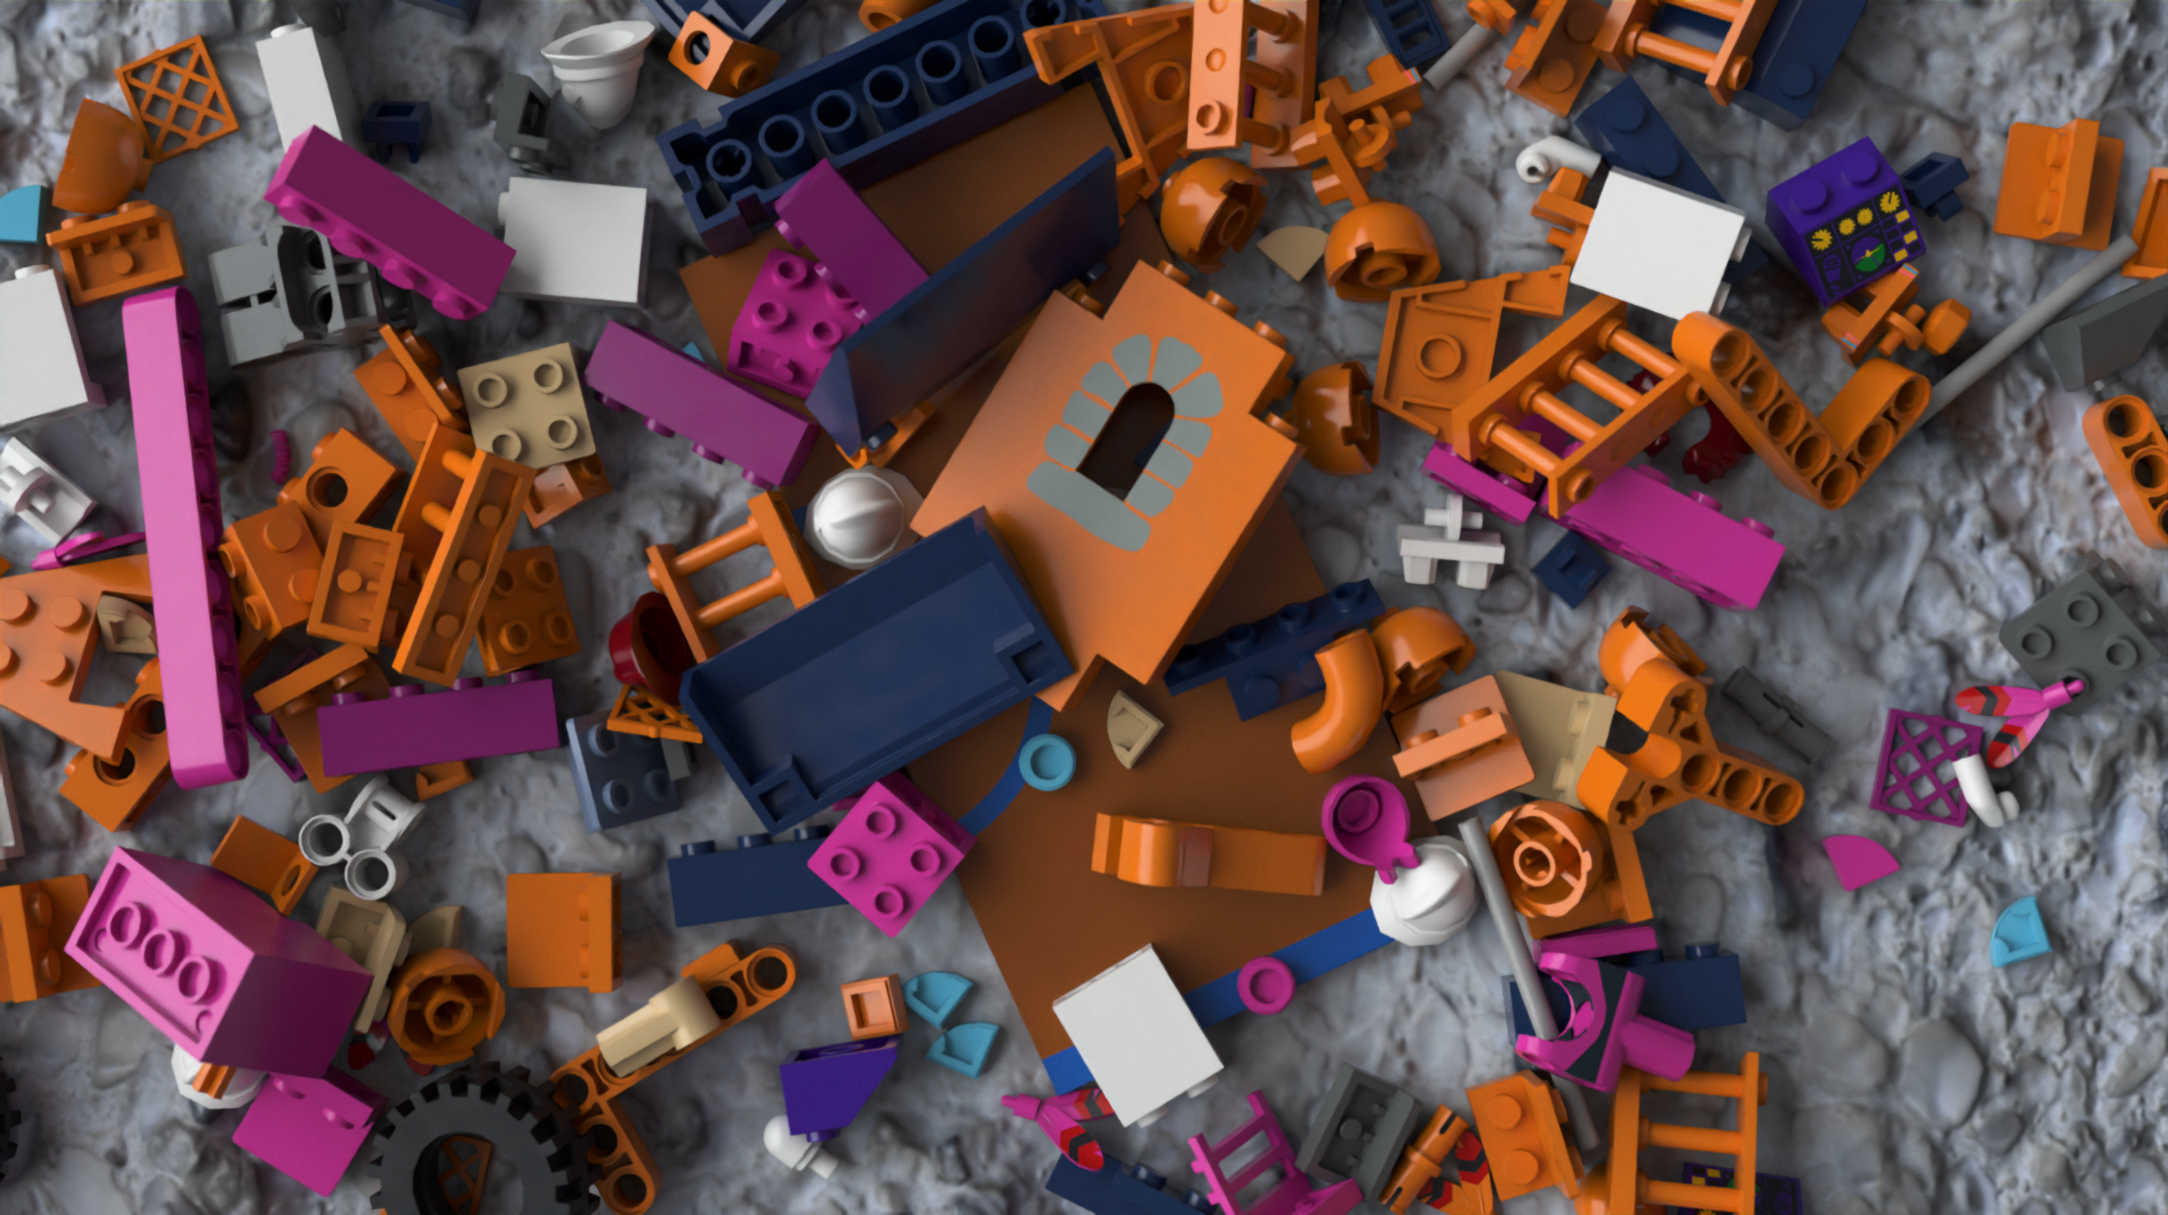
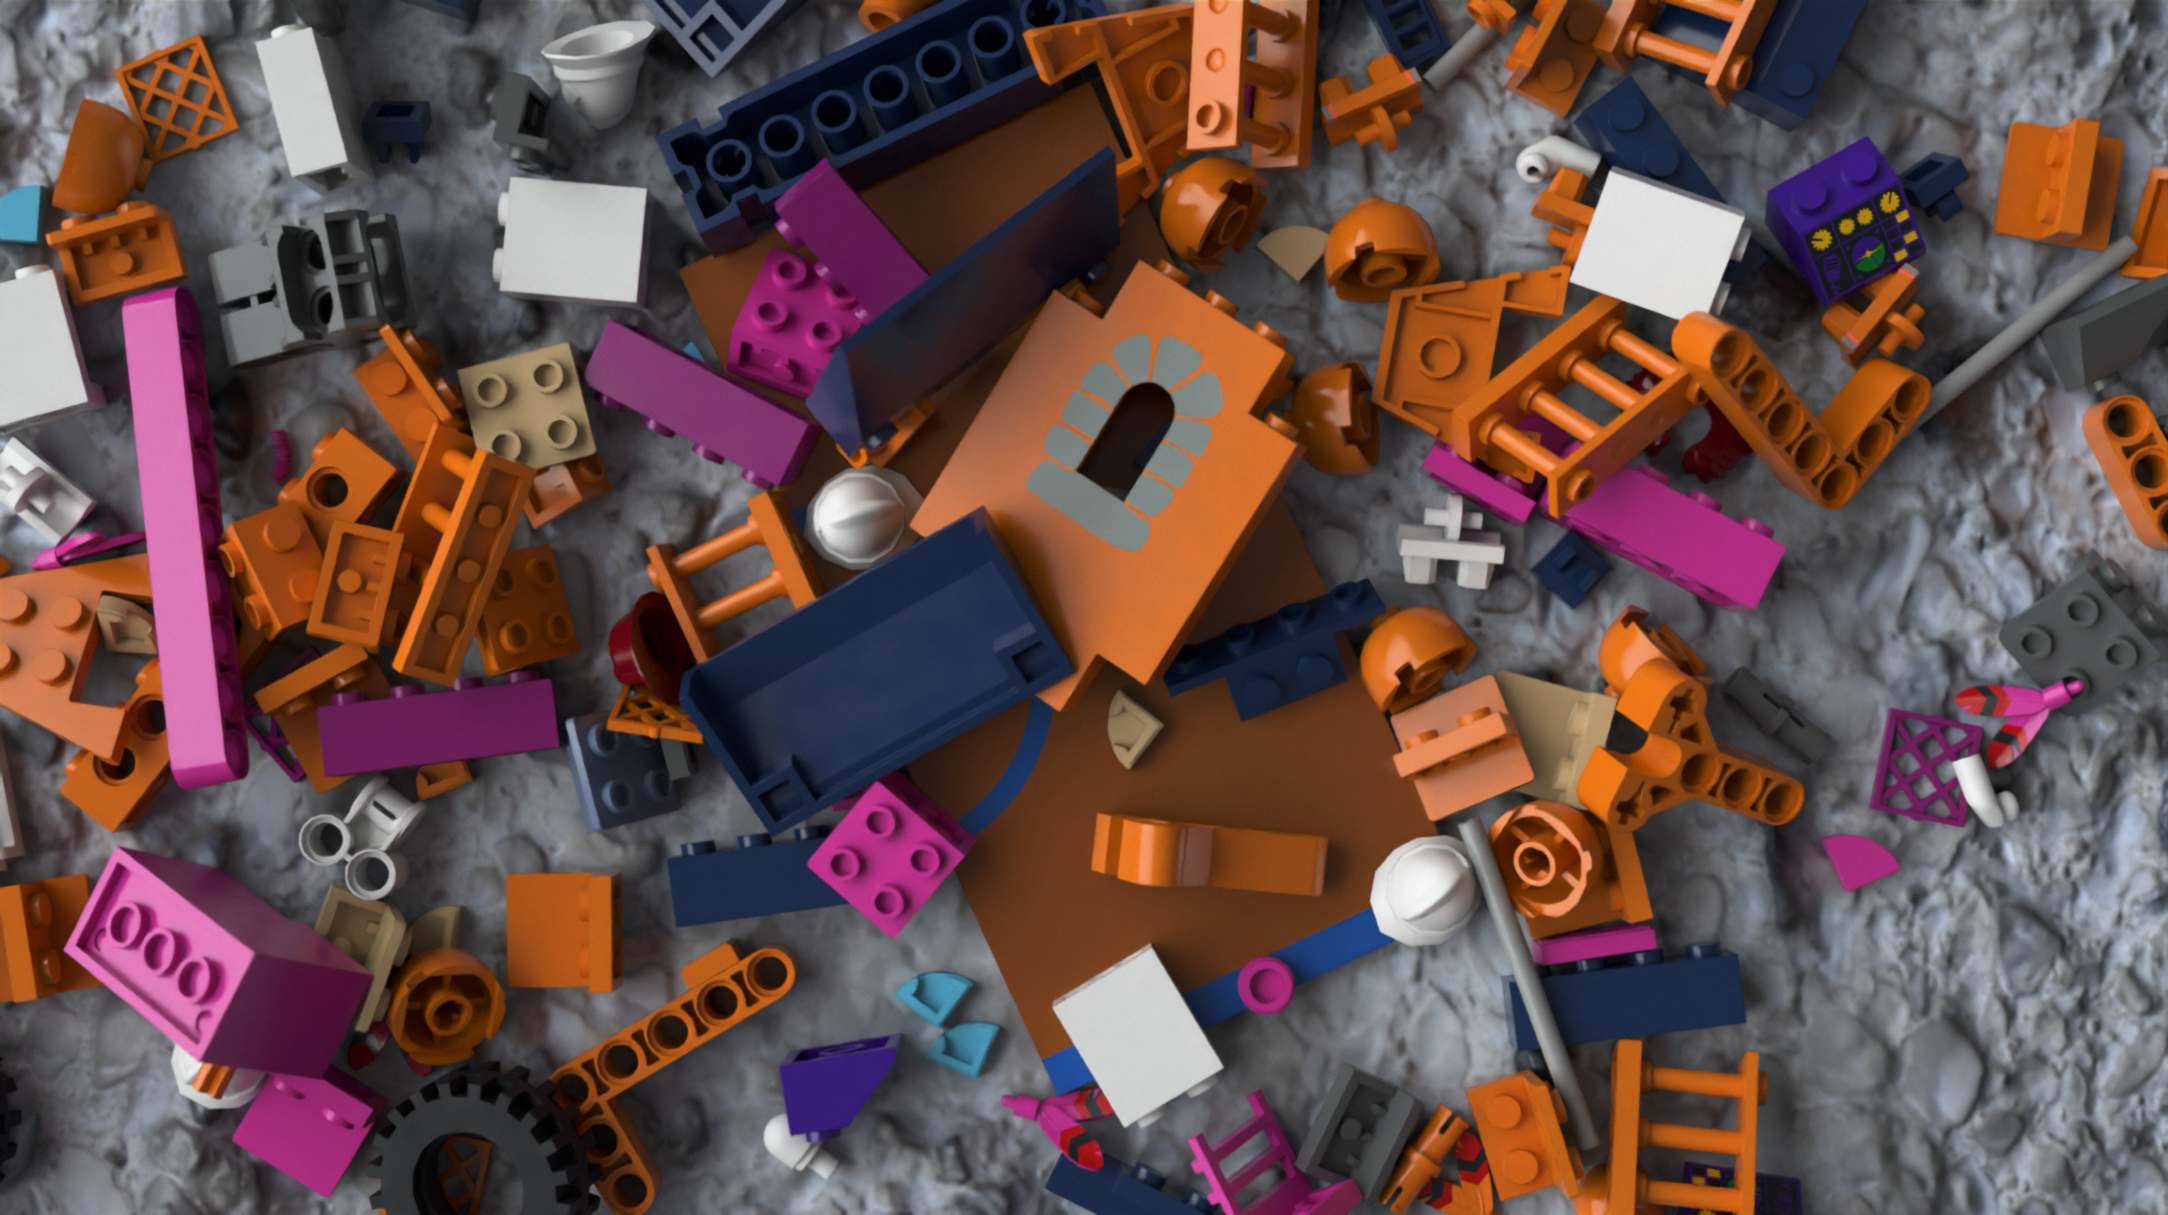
(265, 862): orange bracket -> none
(389, 224): dark pink brick -> none
(669, 1021): tan piece -> none
(731, 66): orange bracket -> none
(875, 1007): orange tile -> none
(1047, 762): medium azure tile -> none
(1349, 154): orange hips -> none
(1350, 704): orange cylinder -> none
(1370, 824): dark pink piece -> none
(1605, 1028): dark pink connector -> none
(1944, 326): orange tile -> none
(2019, 933): medium azure tile -> none

